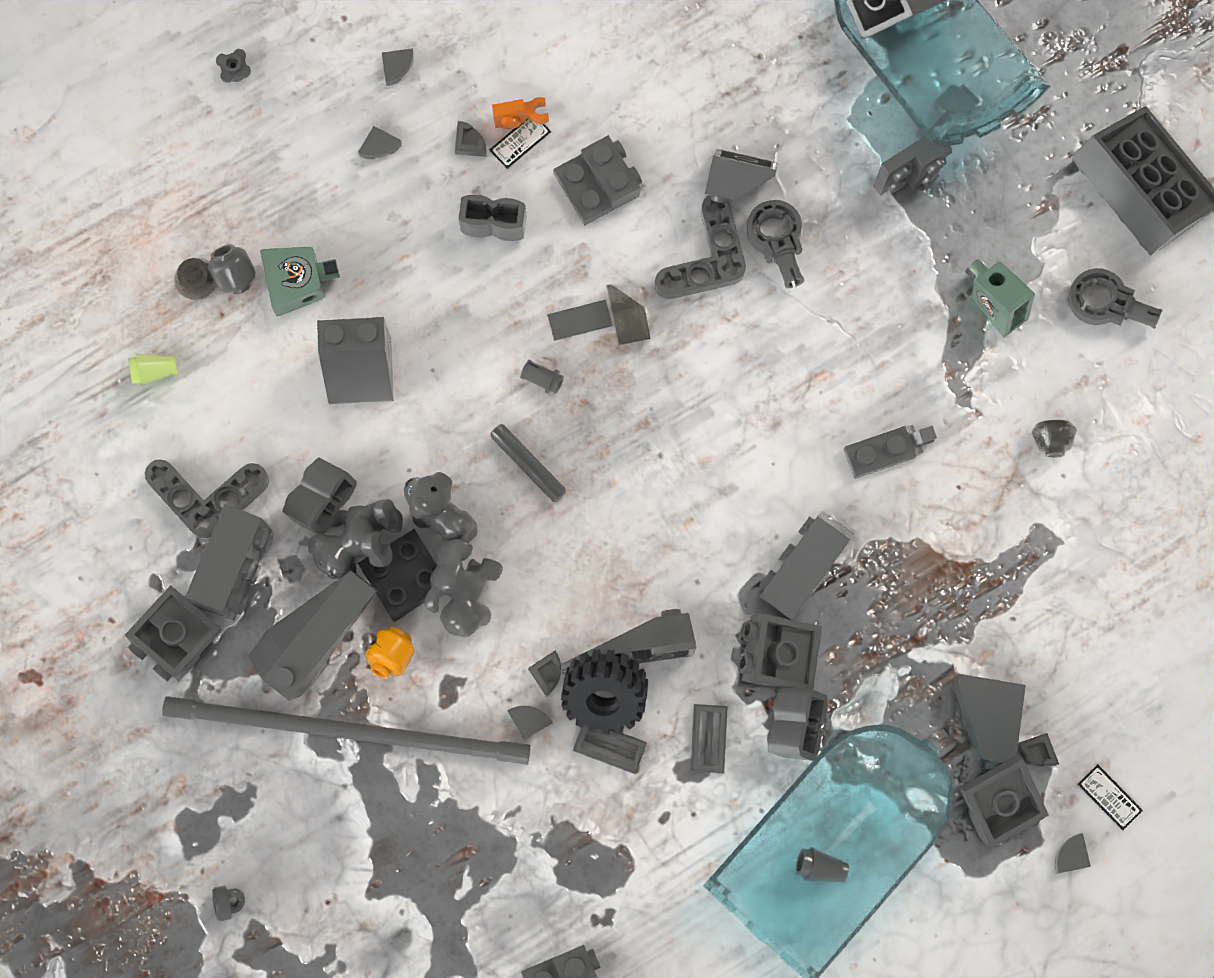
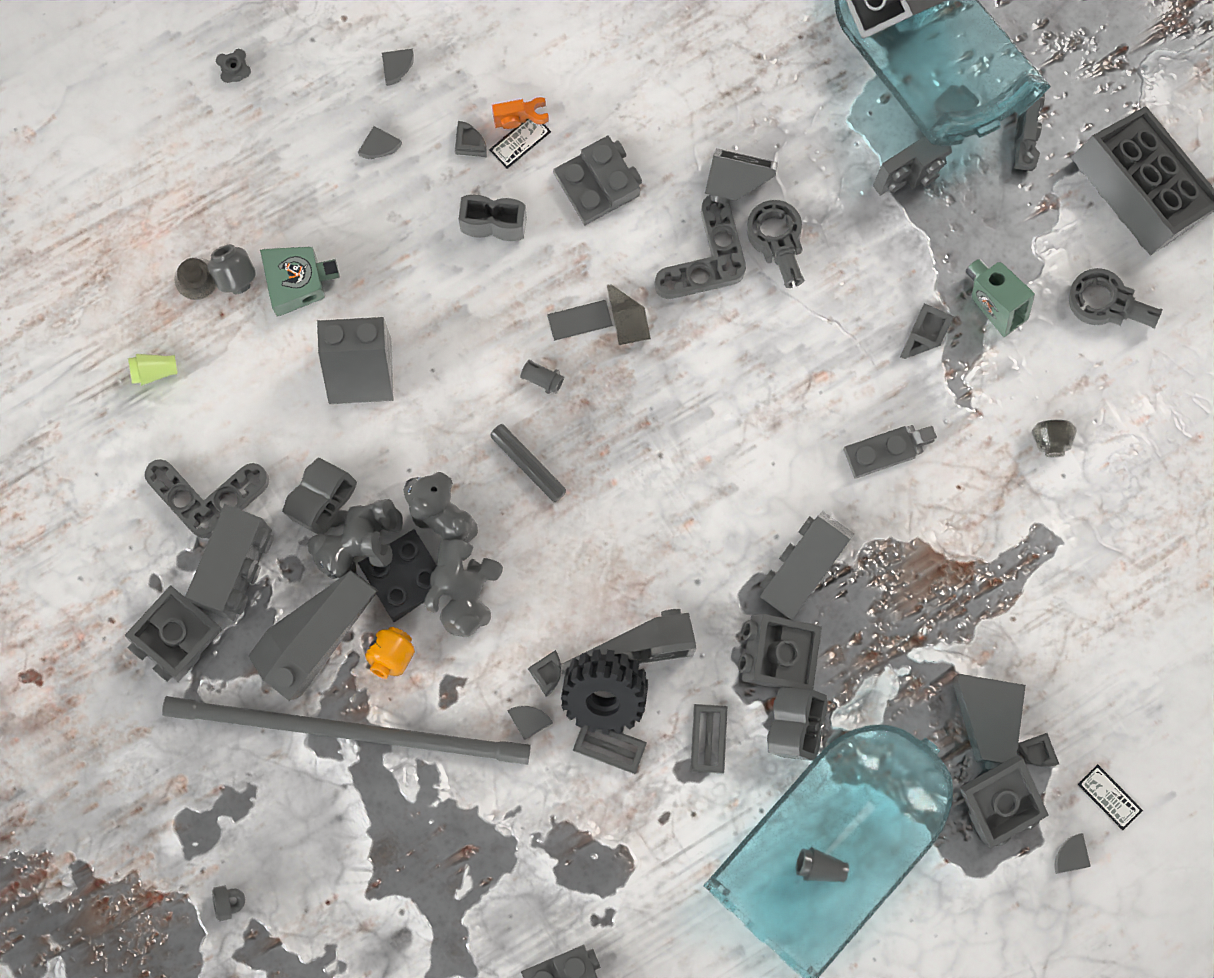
(927, 331): none -> dark grey slope
(1027, 133): none -> dark grey hinge

